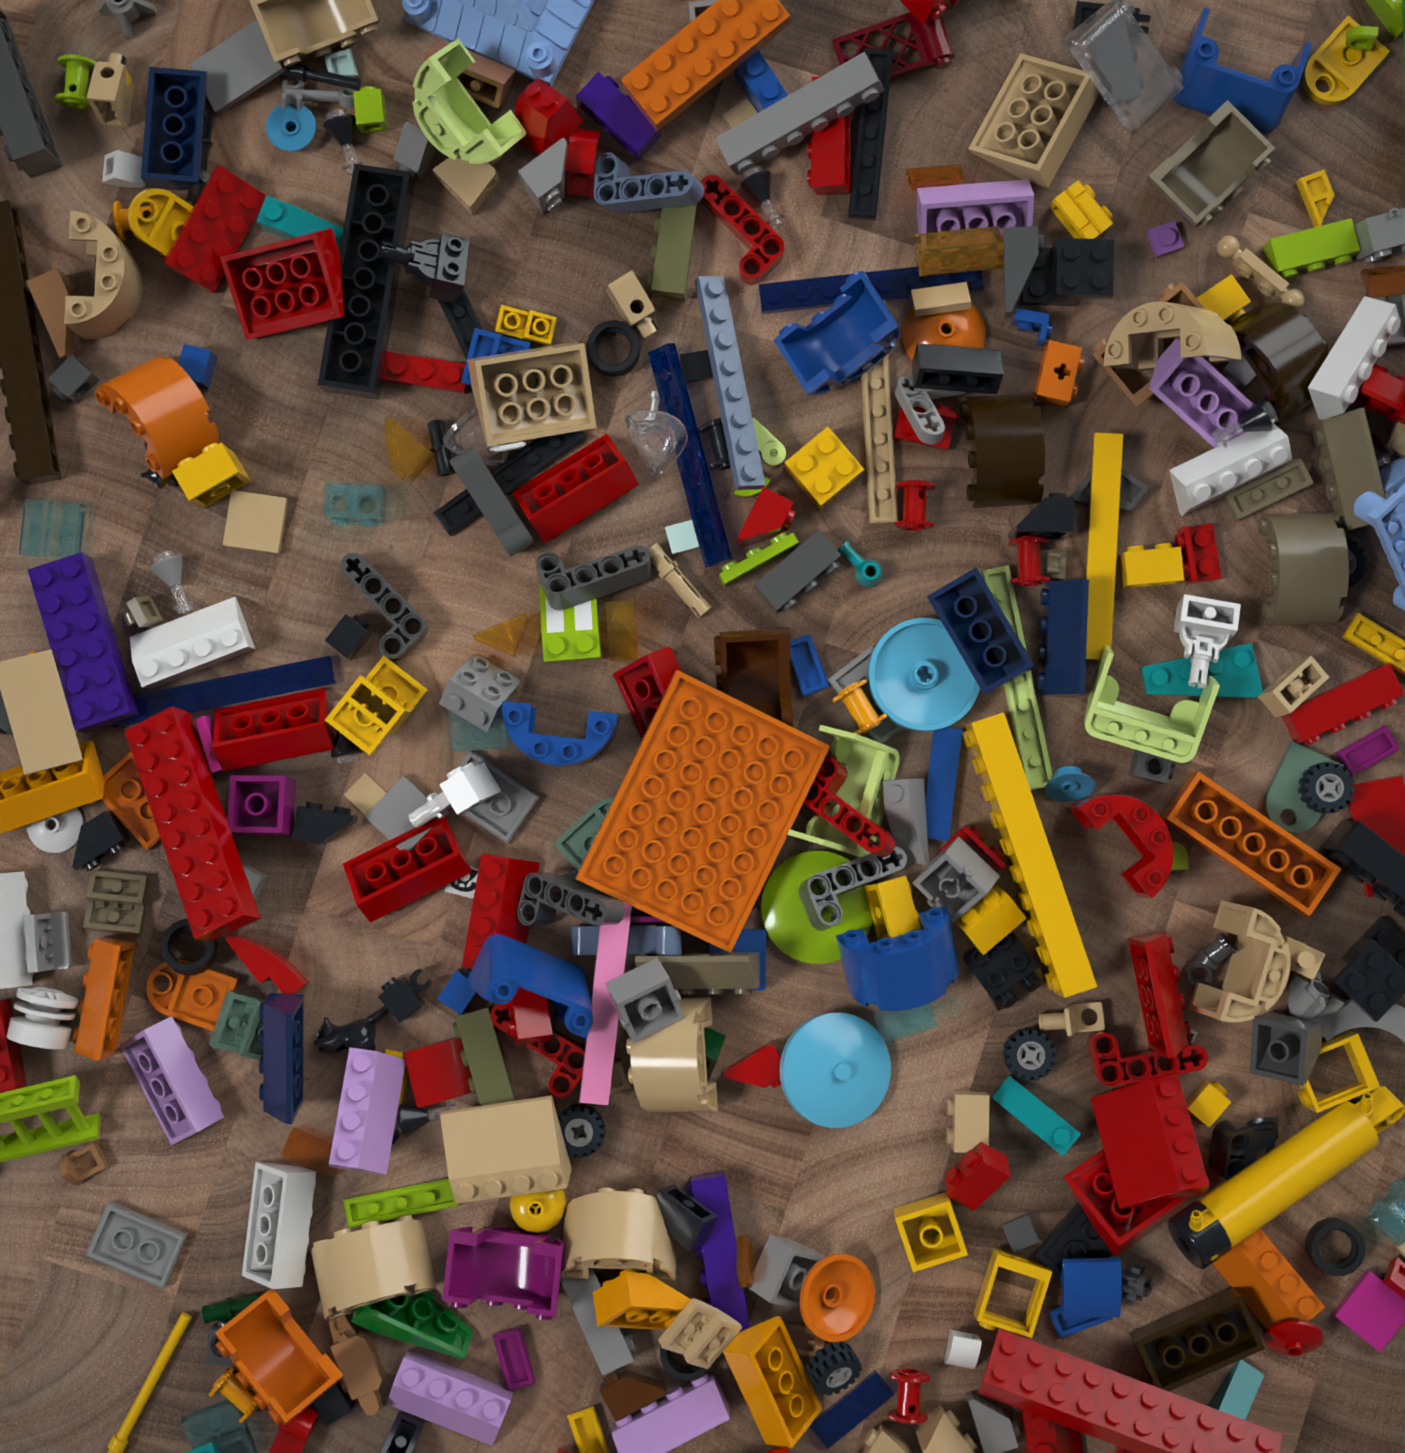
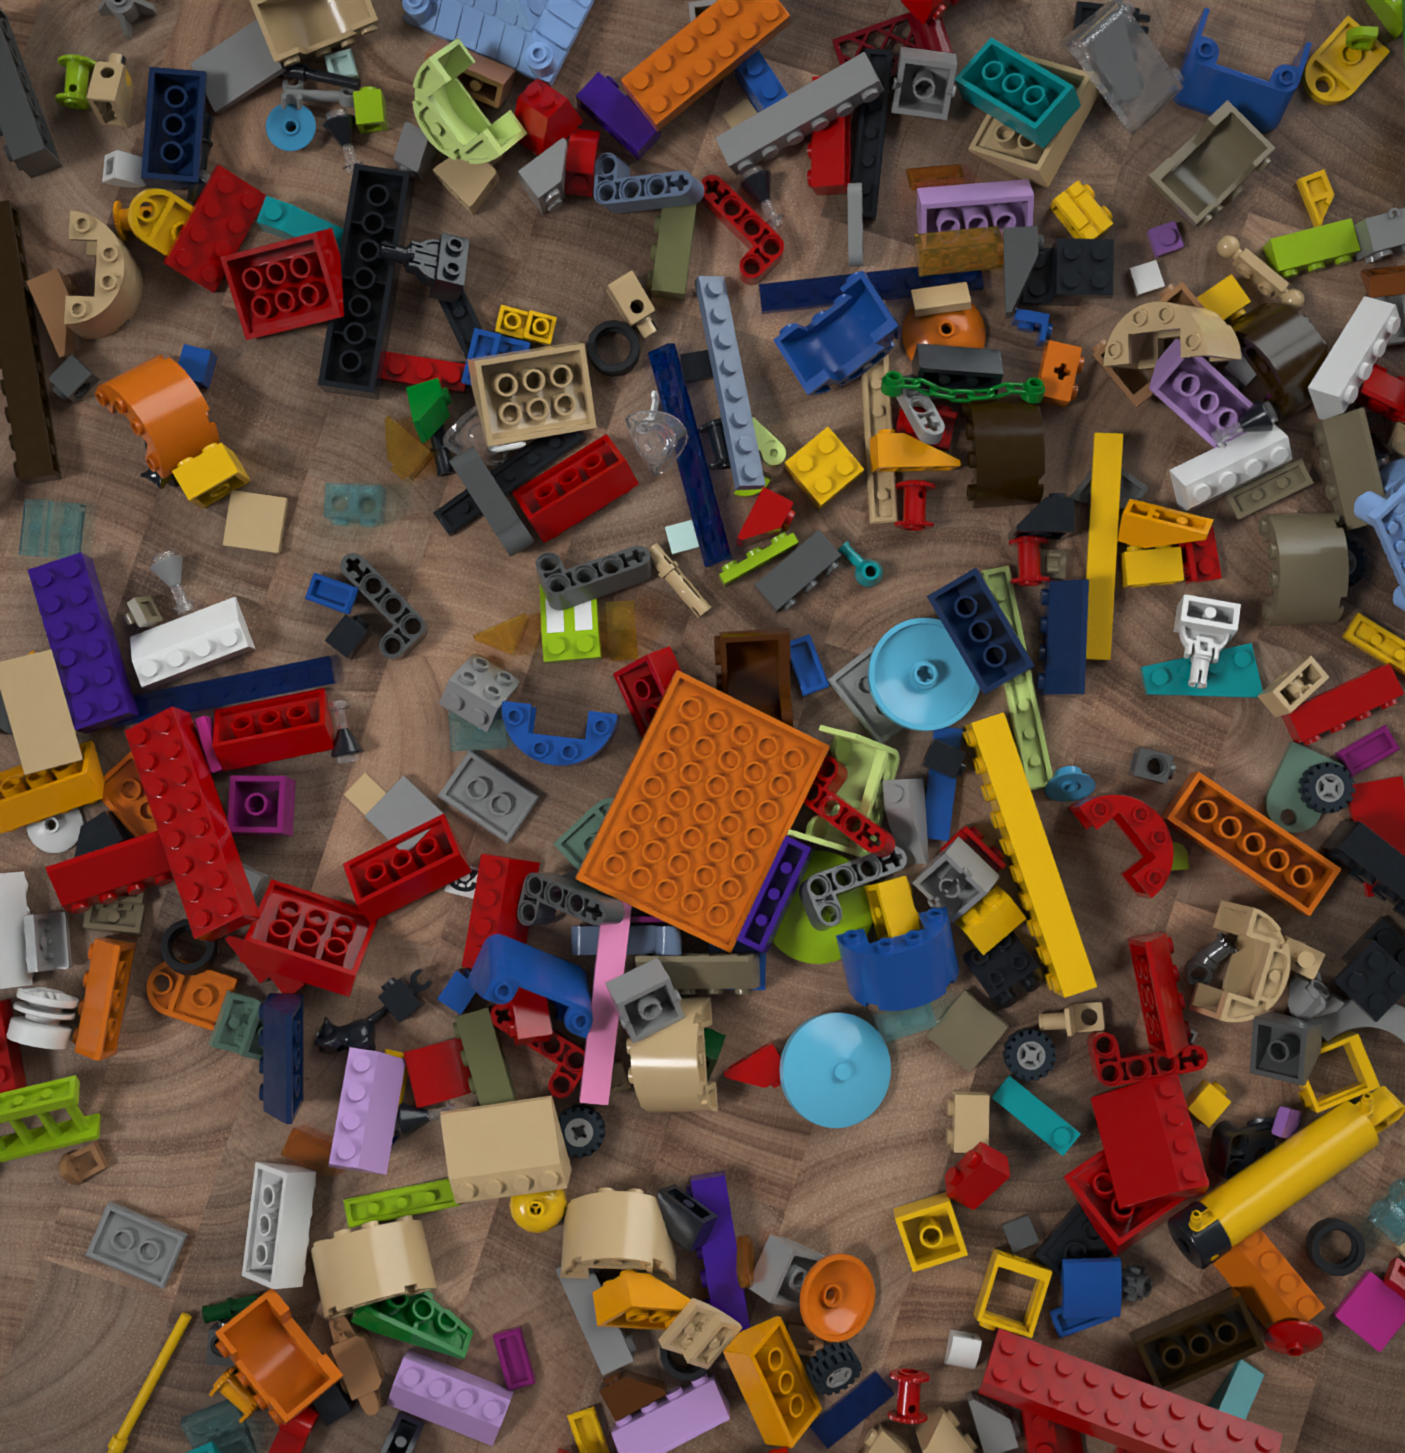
(110, 873): none -> red slope
(171, 1080): lavender slope -> none
(308, 938): none -> red slope
(319, 825): black slope -> none
(332, 593): none -> blue tile
(376, 705): yellow bracket -> none
(428, 407): none -> green slope
(463, 790): white brick -> none
(504, 1268): magenta cylinder -> none
(776, 894): none -> dark purple brick
(855, 224): none -> light grey beam
(859, 707): light orange hose -> none
(894, 383): none -> green piece
(906, 454): none -> light orange slope
(924, 83): none -> light grey brick
(944, 759): none -> black brick
(967, 1030): none -> dark tan slope
(1017, 92): none -> teal brick
(1141, 729): yellowish green windscreen -> none
(1146, 278): none -> white tile
(1155, 525): none -> light orange slope
(1286, 1122): none -> medium lavender tile

